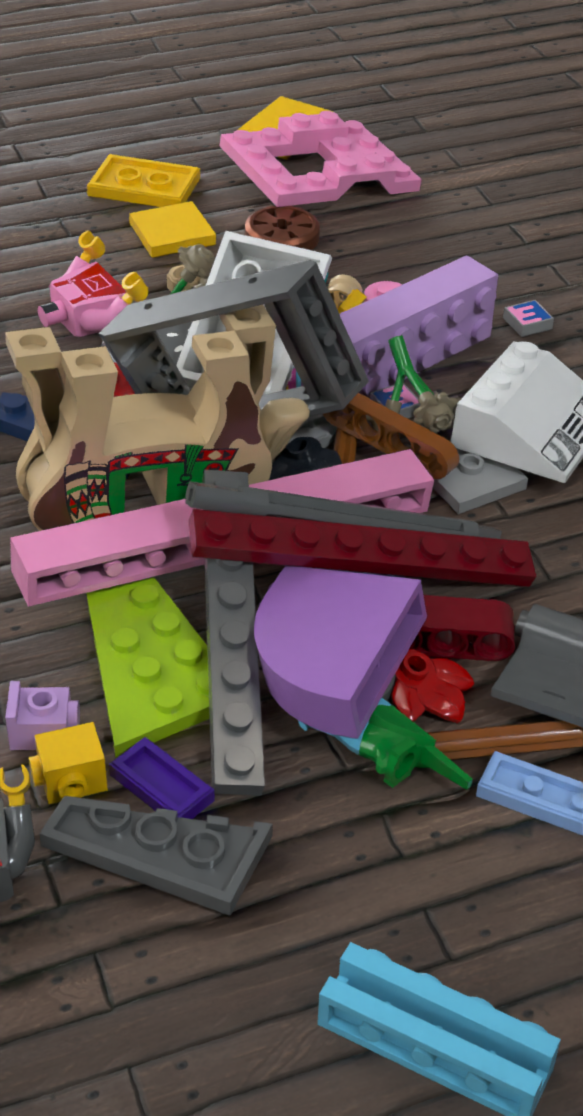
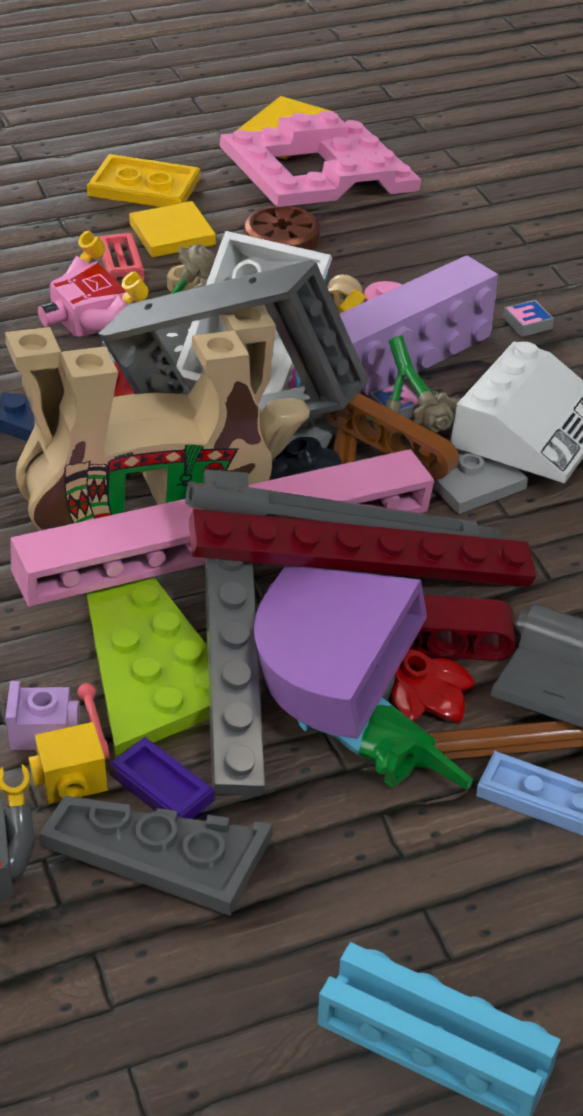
(86, 693): none -> coral hinge
(123, 269): none -> coral tile

